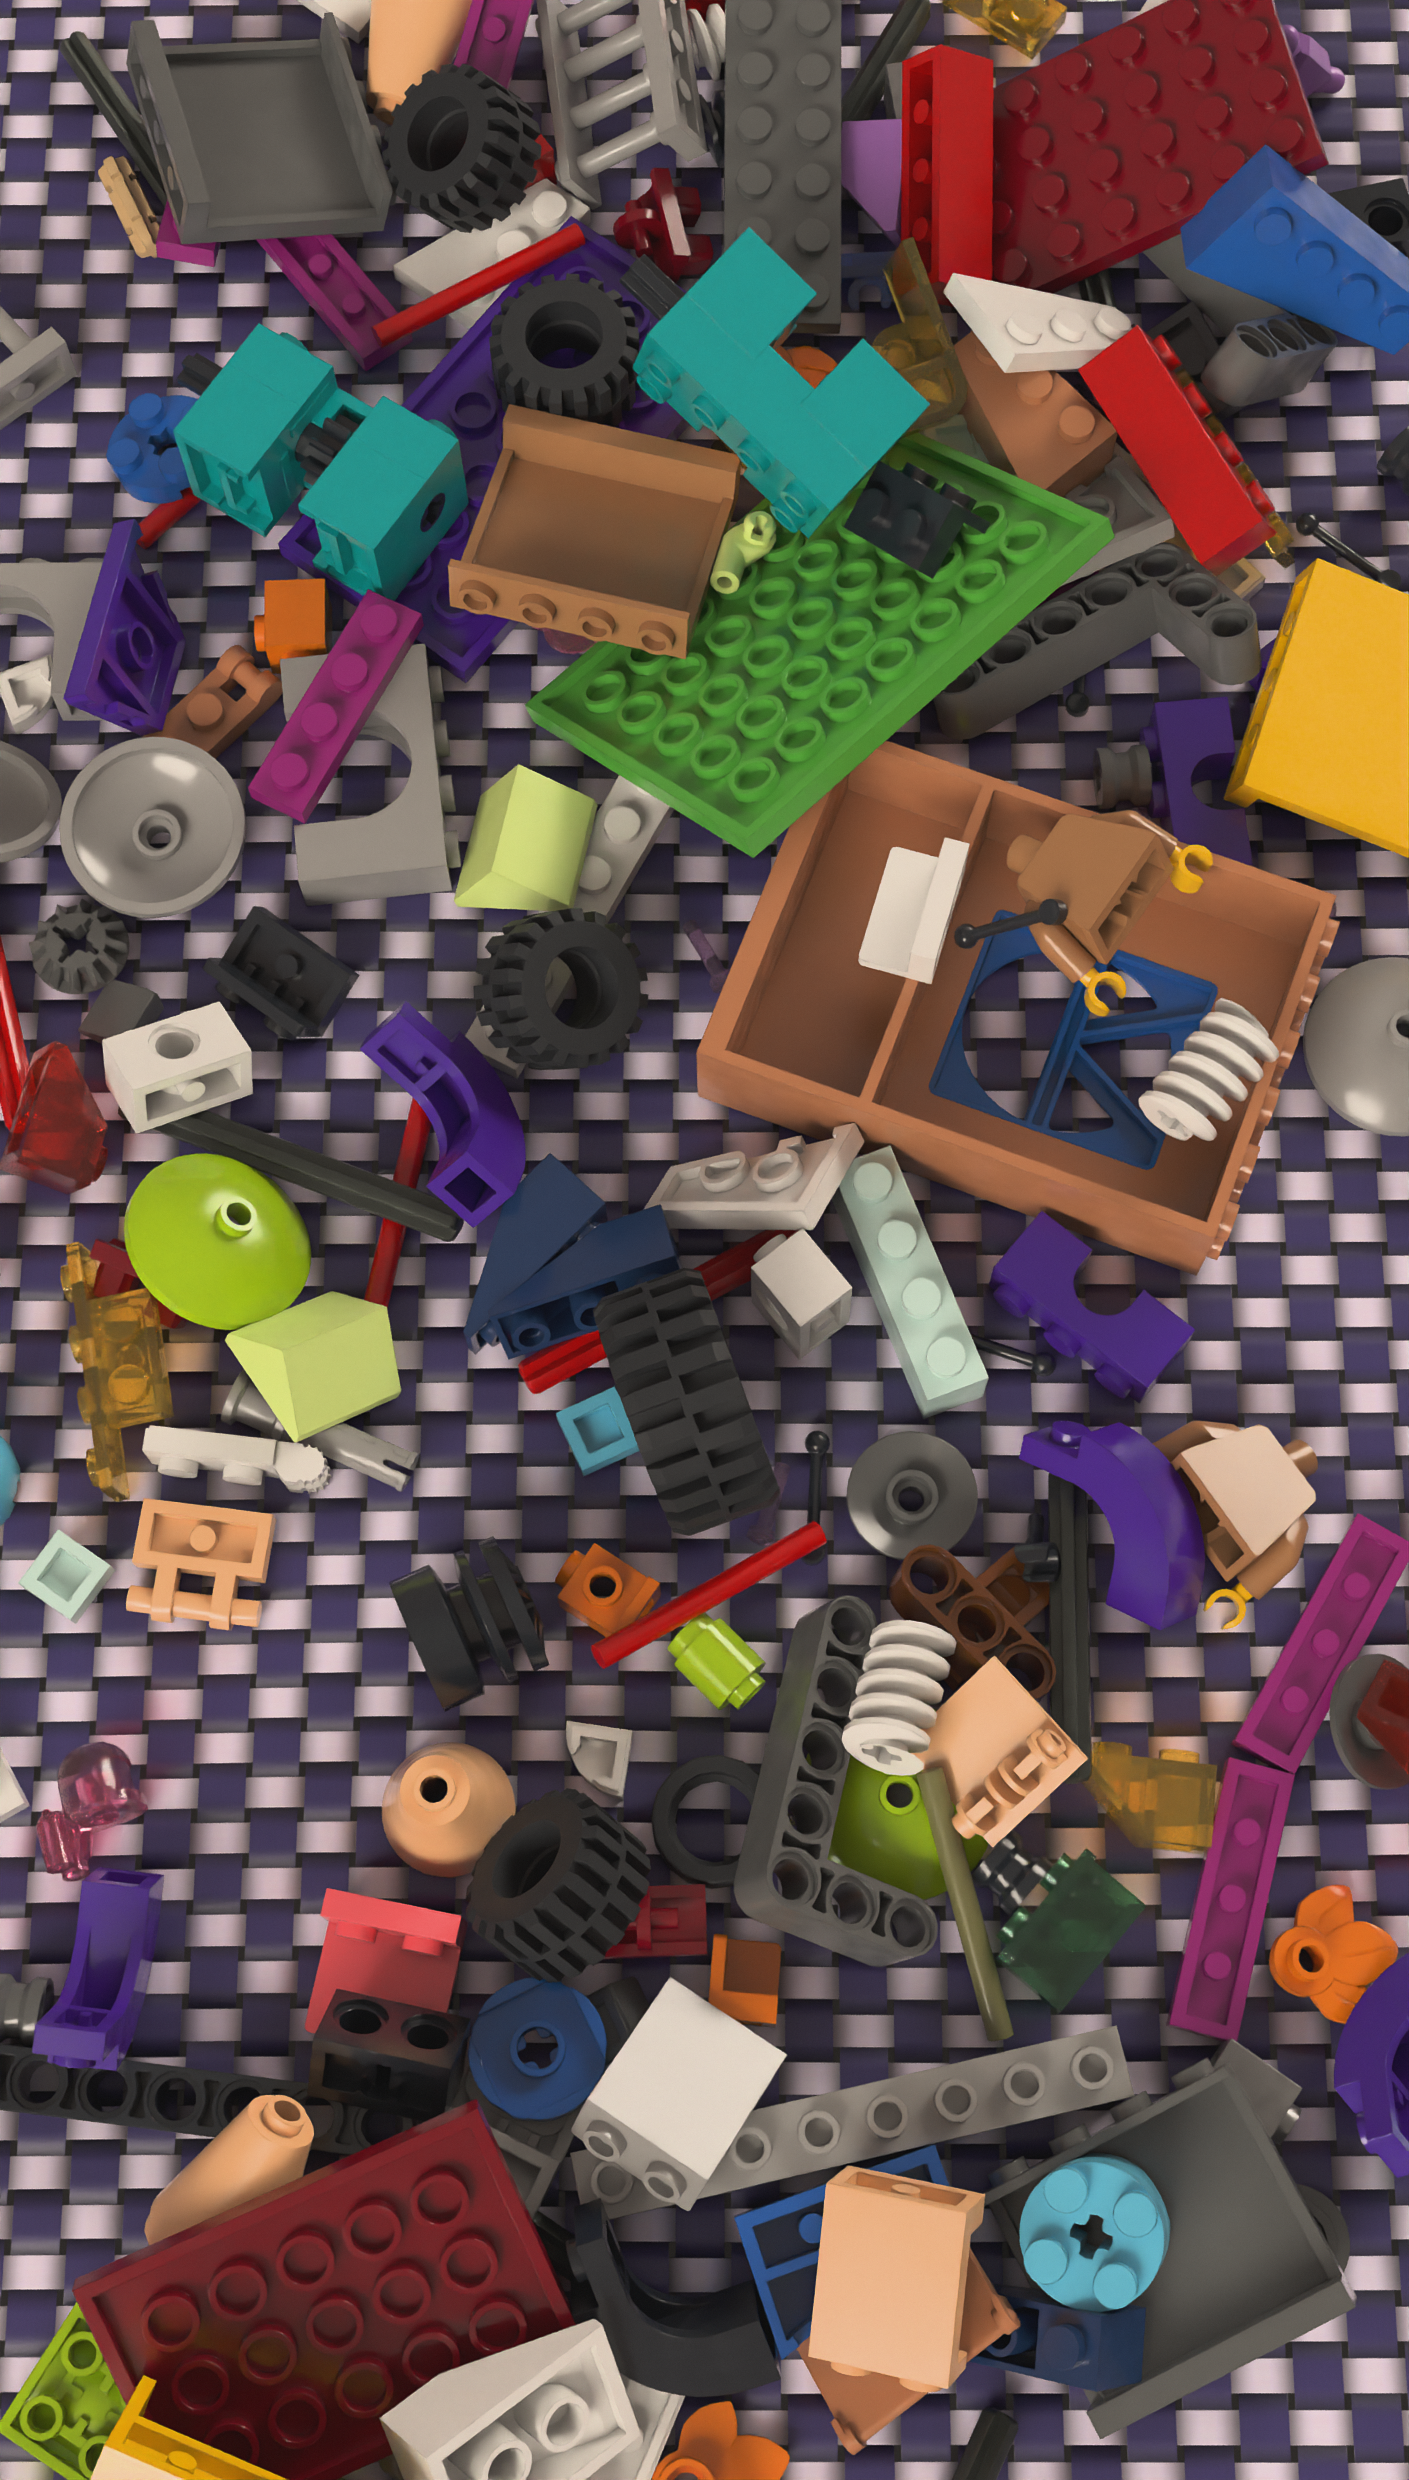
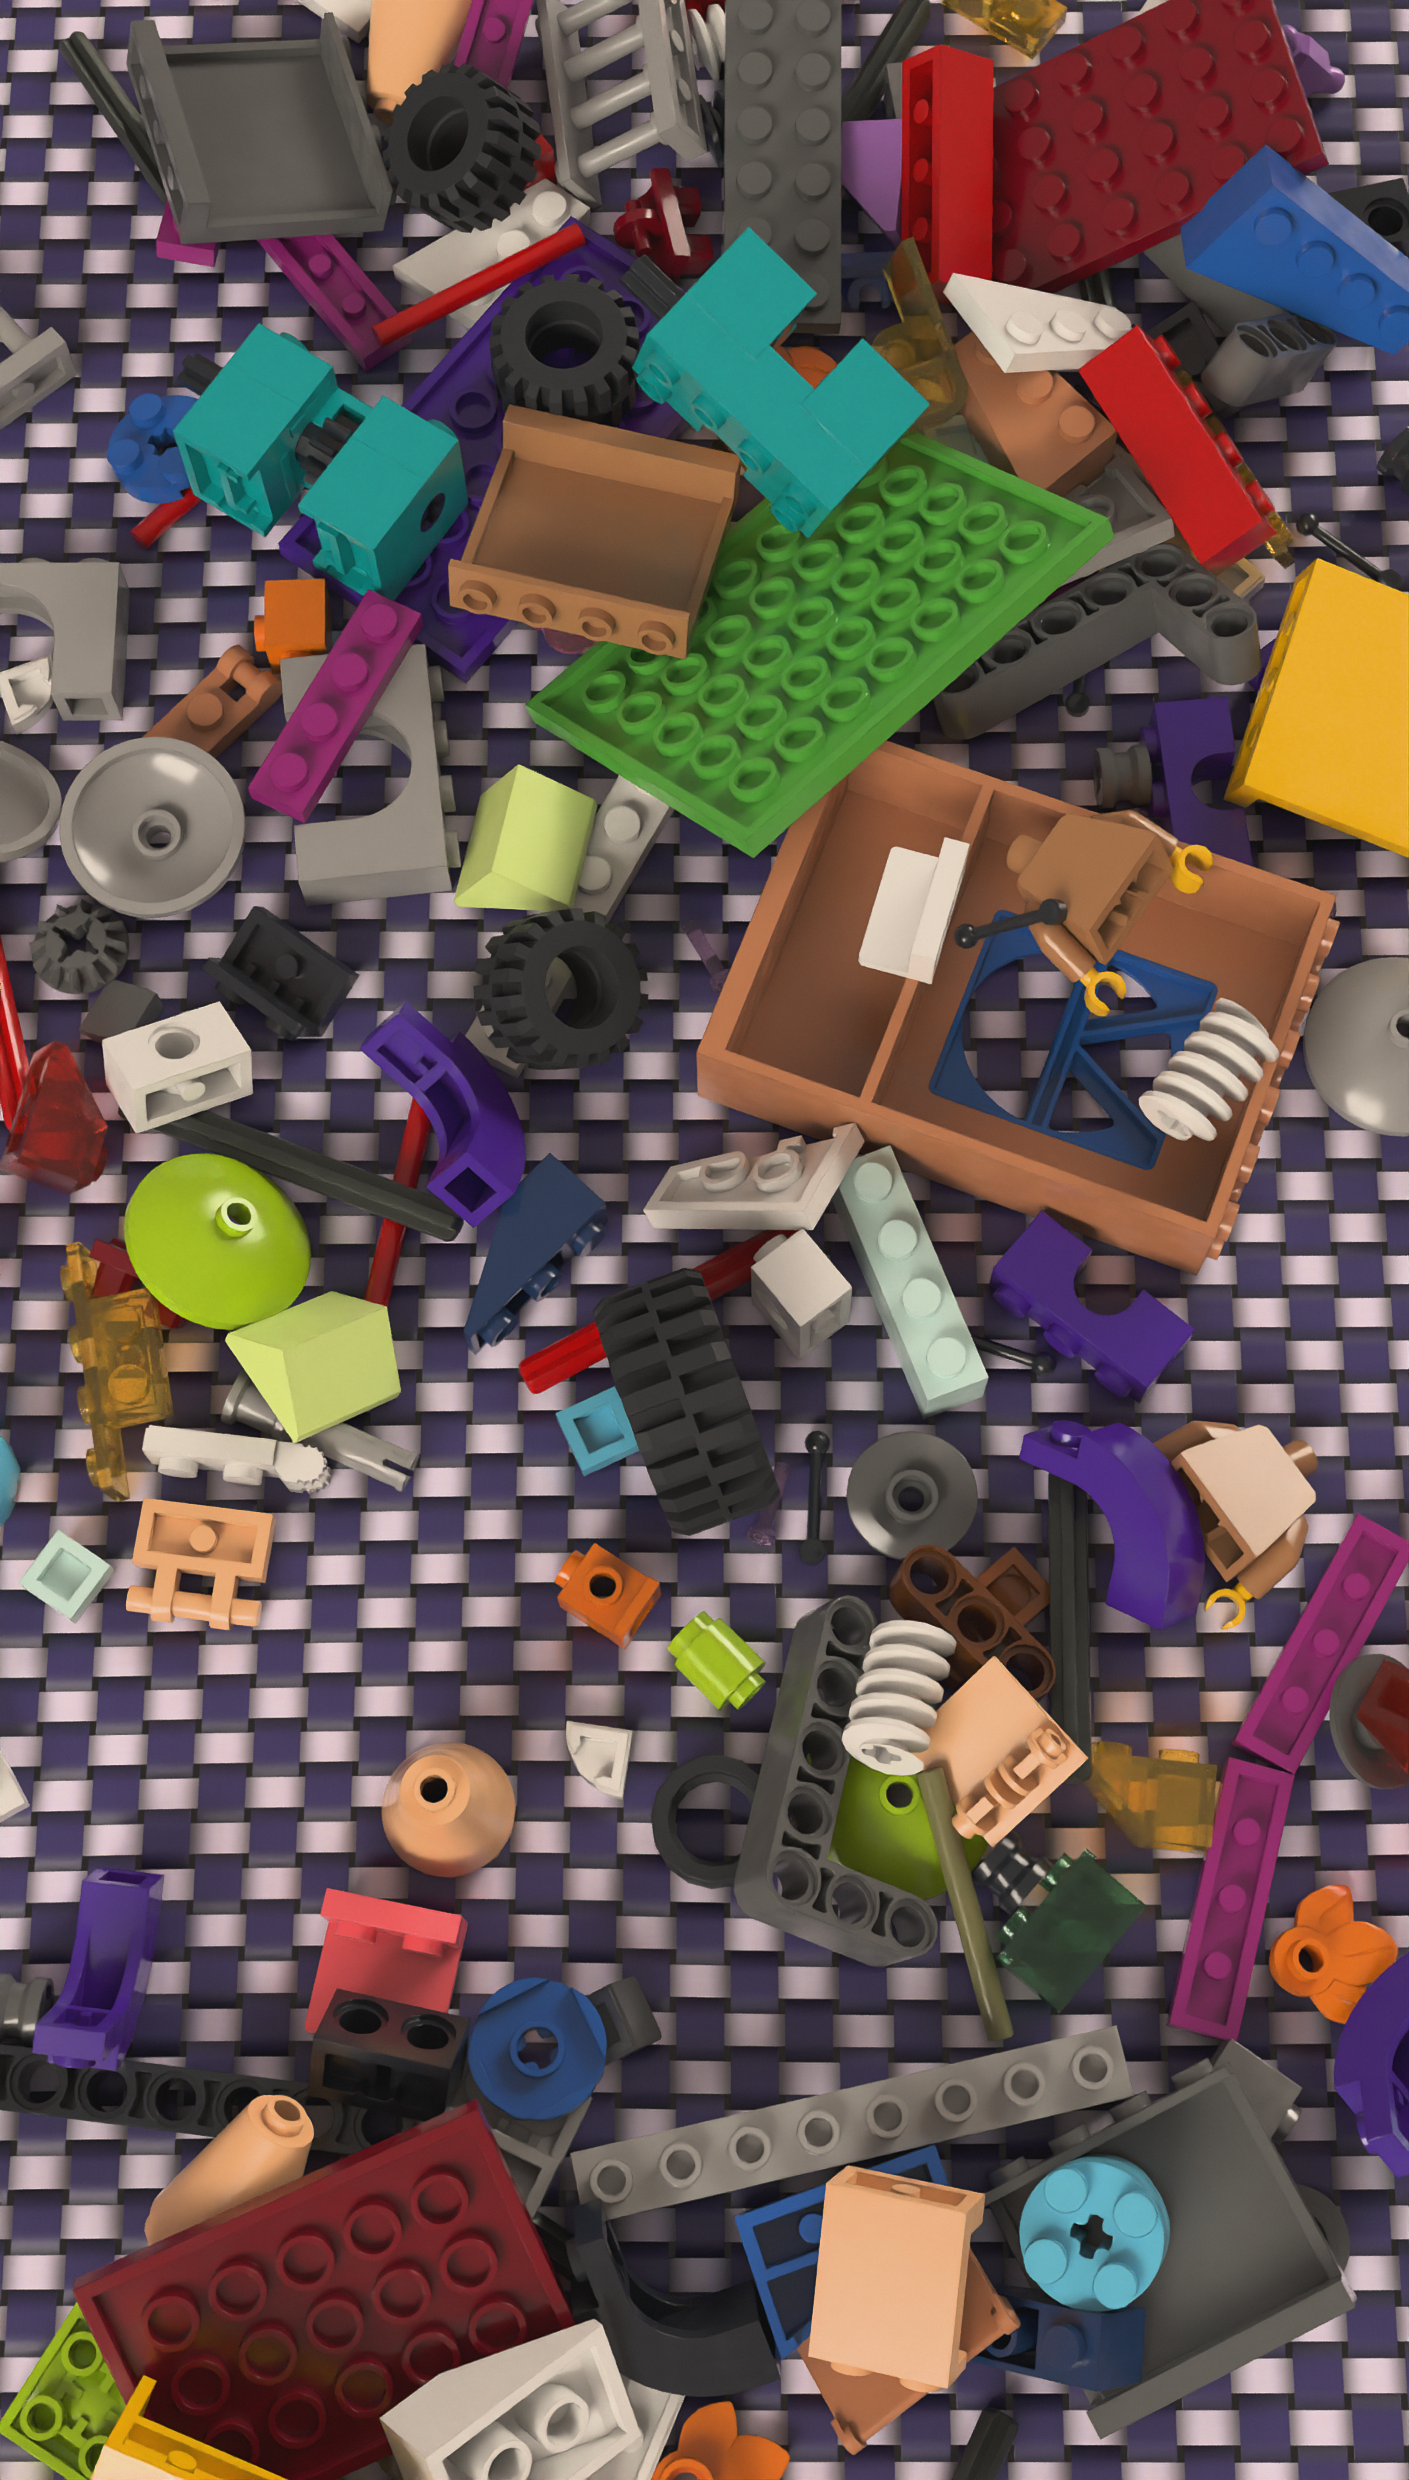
(94, 1796): clear pink piece -> none
(128, 642): dark purple wing -> none
(130, 204): tan axle -> none
(470, 1623): black wheel -> none
(558, 1885): black tyre -> none
(562, 1295): dark blue slope -> none
(667, 1925): dark red hips -> none
(677, 2094): panel -> none
(708, 1594): red bar -> none
(741, 548): yellowish green arm -> none
(745, 1980): orange panel -> none
(911, 519): black bracket -> none
(1040, 1558): black hand -> none

